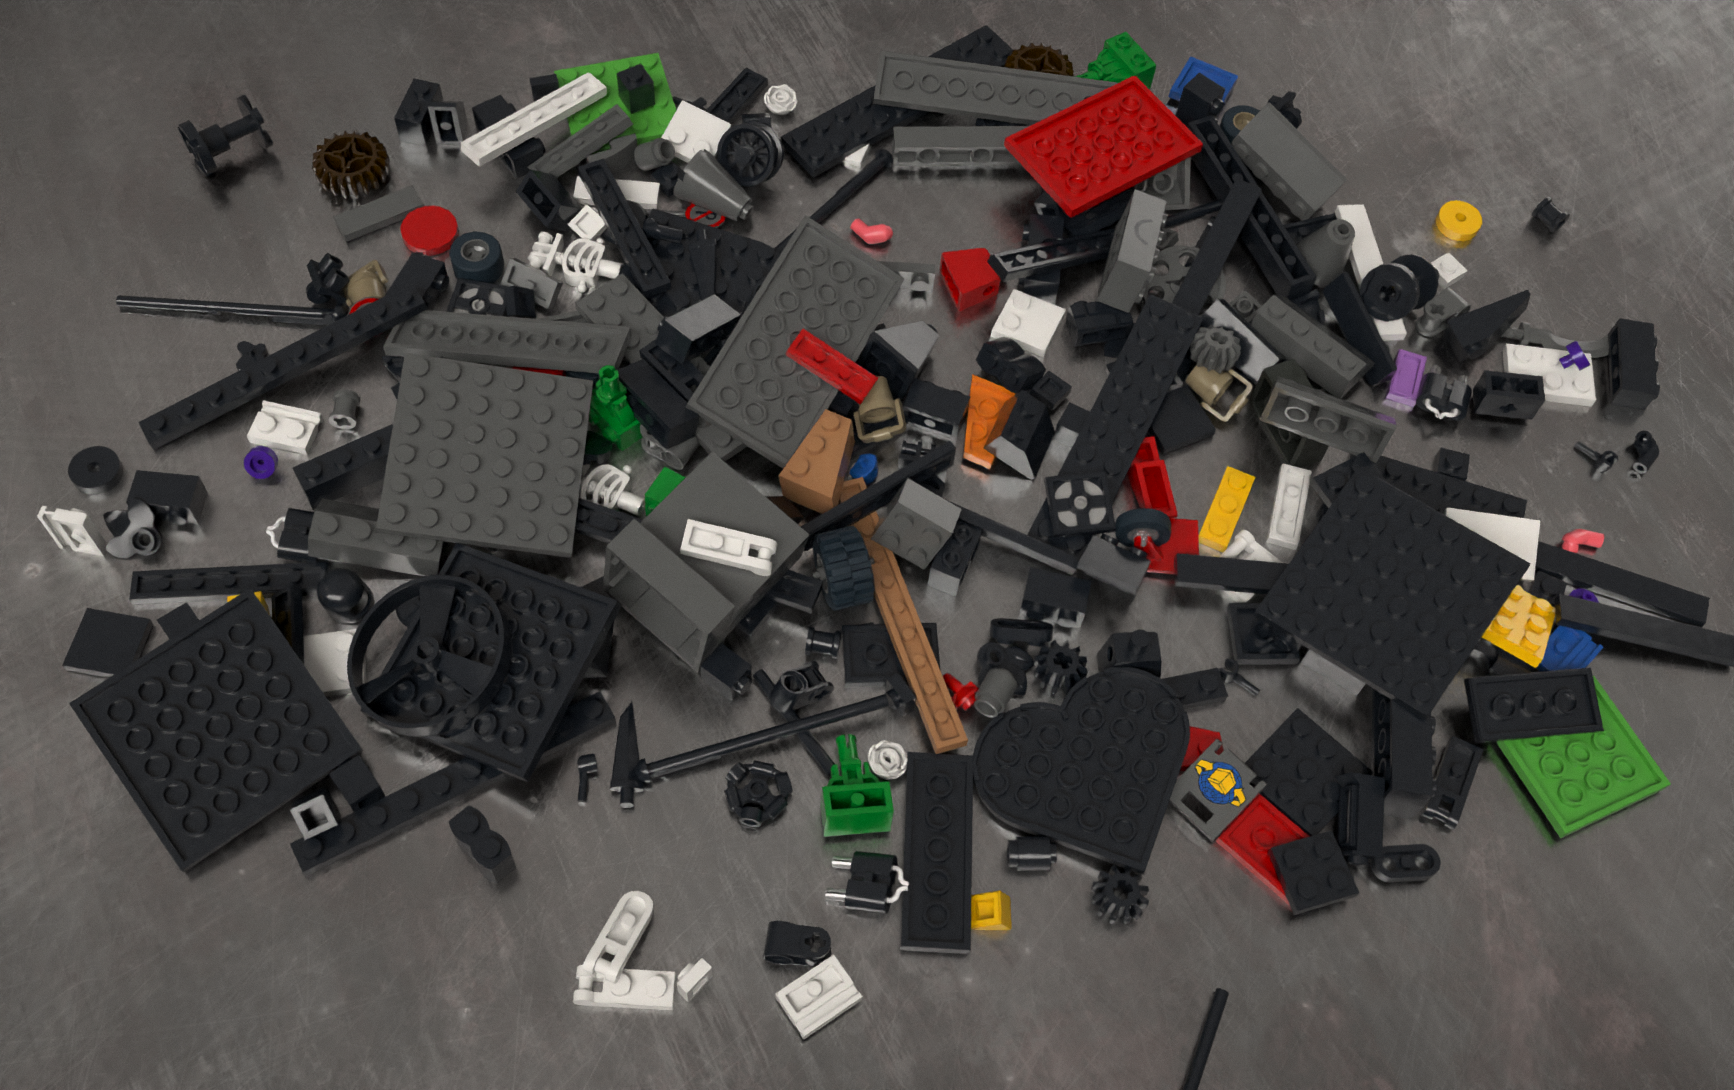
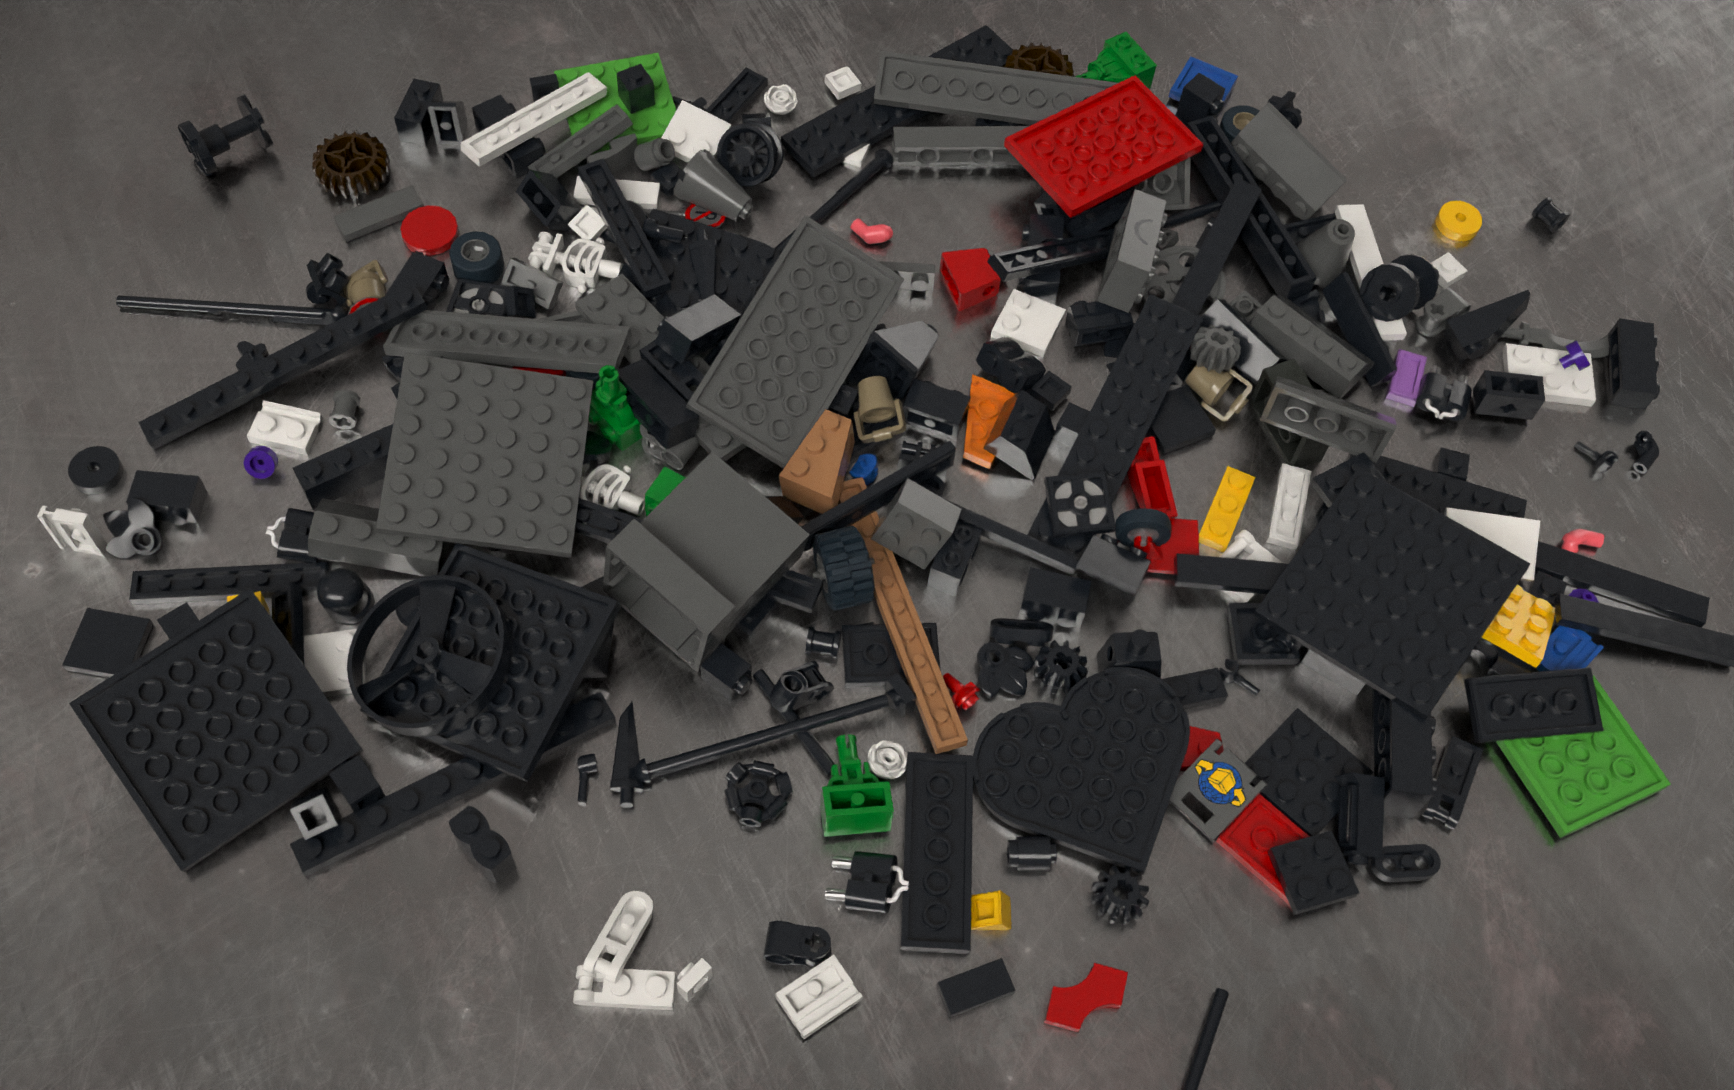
(728, 547): white plate -> none
(831, 366): red tile -> none
(842, 82): none -> white plate
(975, 987): none -> black tile
(995, 692): dark grey brick -> none
(1072, 1004): none -> red tile

